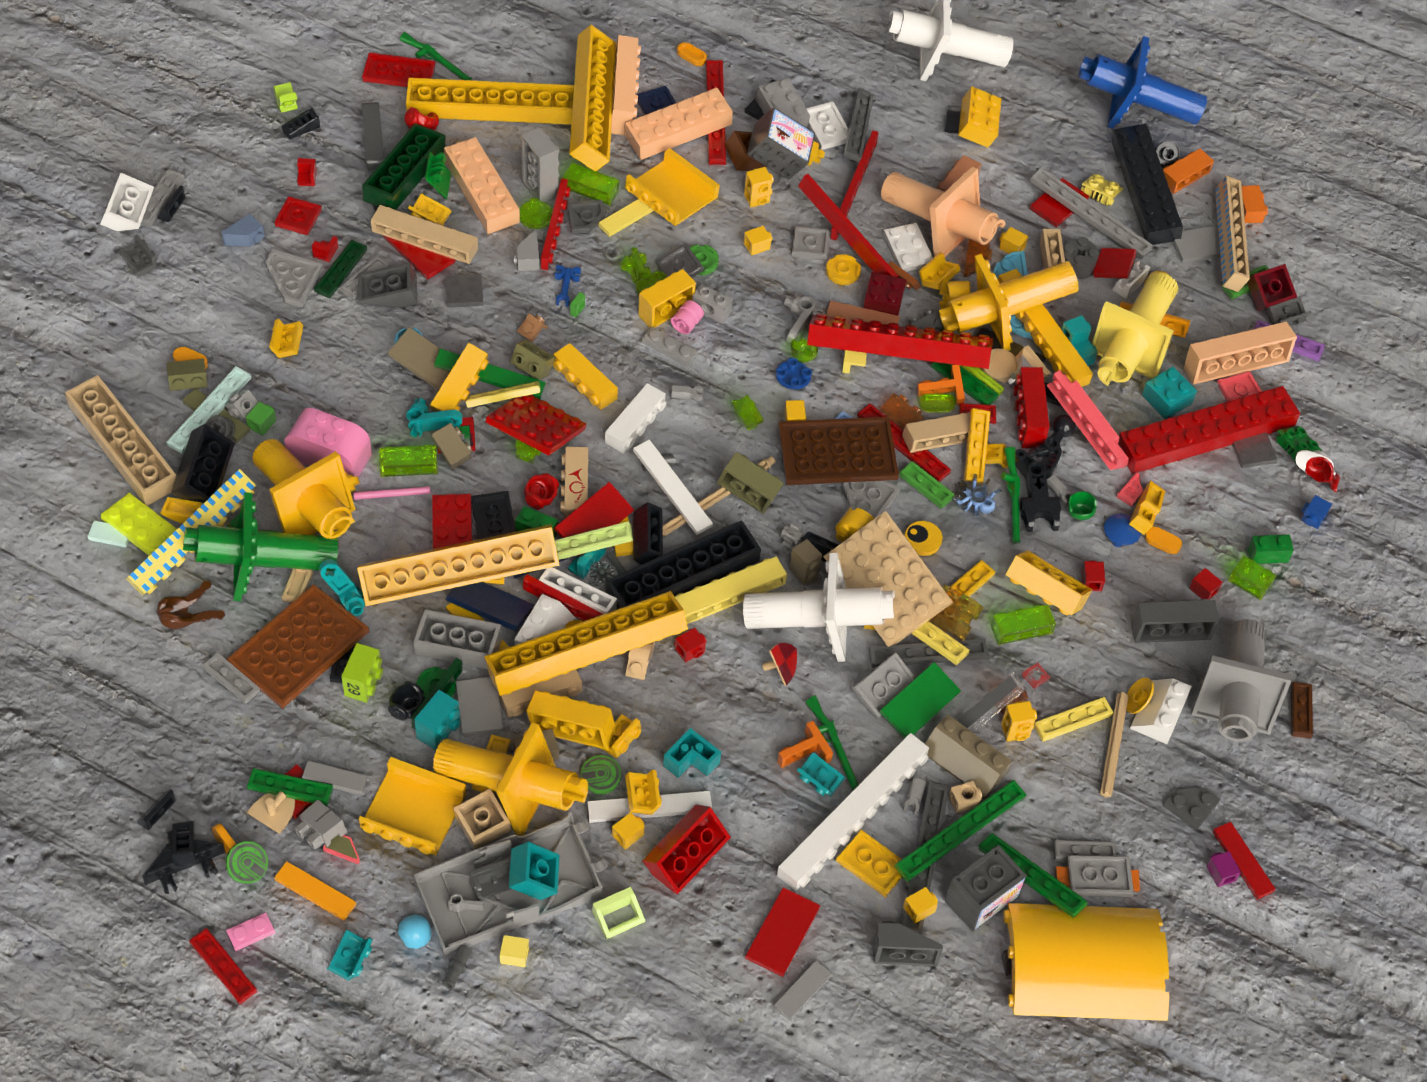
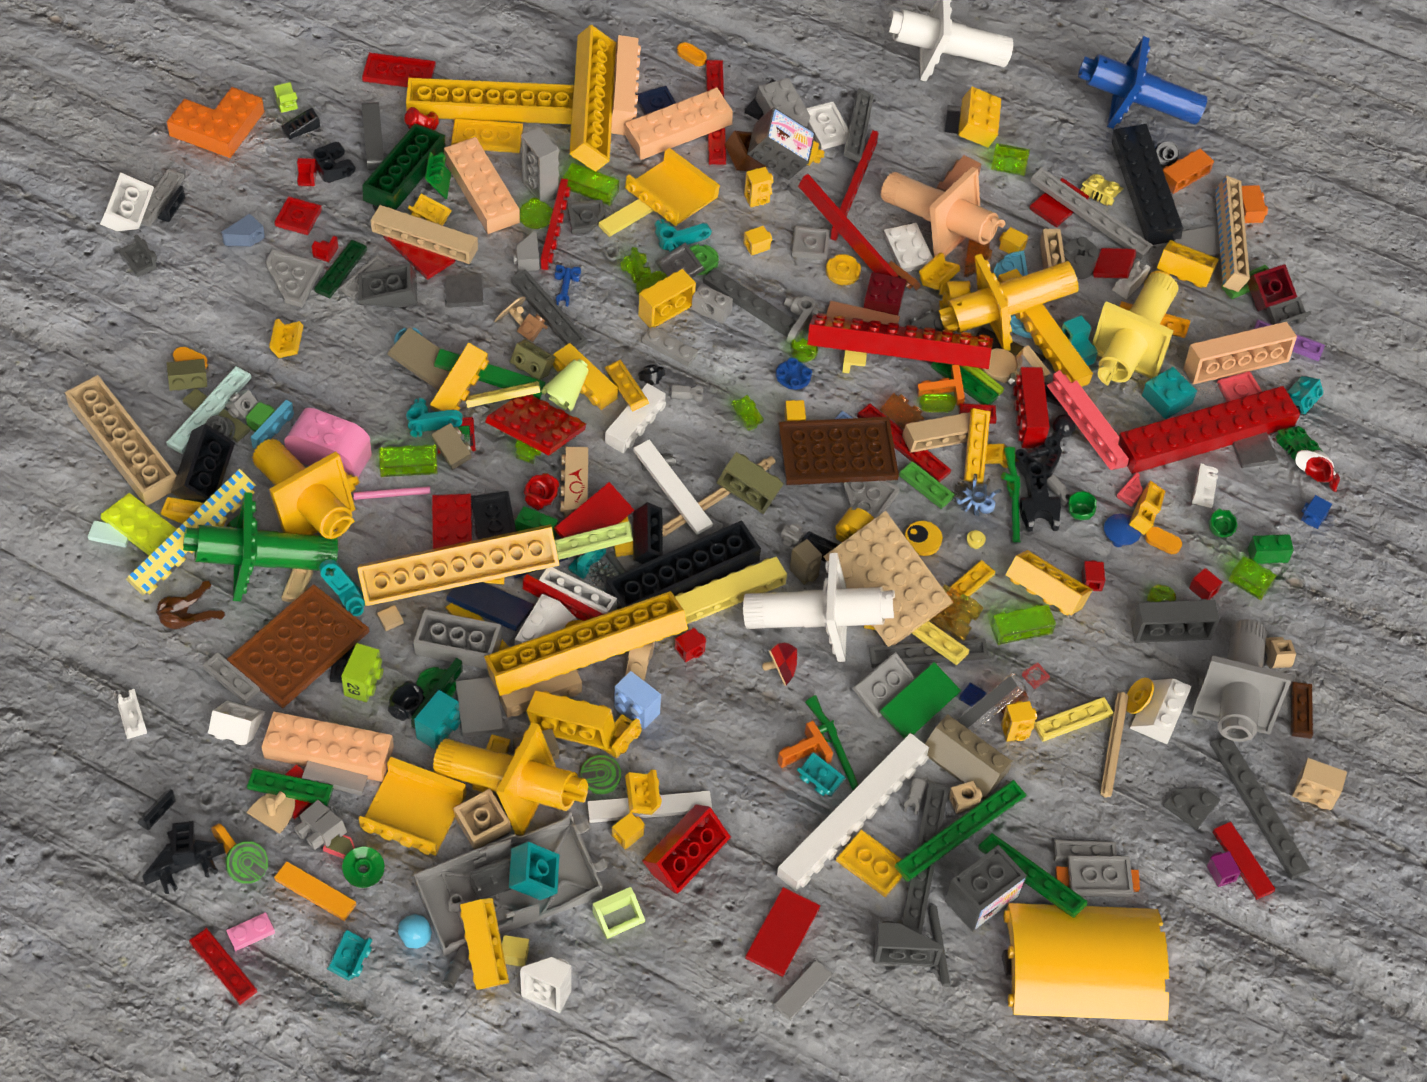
(131, 715): none -> white hinge
(217, 129): none -> orange brick
(235, 722): none -> white slope
(273, 424): none -> medium azure plate
(326, 165): none -> black piece
(349, 748): none -> light nougat brick
(365, 857): none -> green dish
(390, 618): none -> tan tile
(430, 51): green piece -> none
(484, 943): none -> yellow brick
(490, 134): none -> yellow tile
(516, 313): none -> tan shield
(547, 982): none -> white slope
(548, 309): none -> dark grey plate
(567, 385): none -> yellowish green cone
(577, 305): bright green tile -> none
(626, 385): none -> yellow tile
(637, 699): none -> light blue brick
(651, 374): none -> black plate
(670, 238): none -> teal piece
(687, 316): bright pink wheel -> none
(692, 750): teal brick -> none
(750, 302): none -> dark grey plate
(920, 905): yellow brick -> none
(938, 938): none -> dark grey bar
(972, 694): none -> clear blue tile
(976, 539): none -> light yellow plate
(1010, 159): none -> clear neon green brick
(1161, 593): none -> clear neon green hair
(1187, 264): none -> yellow slope
(1205, 486): none -> white hinge
(1222, 523): none -> green hair
(1260, 807): none -> dark grey plate
(1279, 652): none -> tan brick
(1306, 392): none -> teal bracket
(1319, 784): none -> tan brick

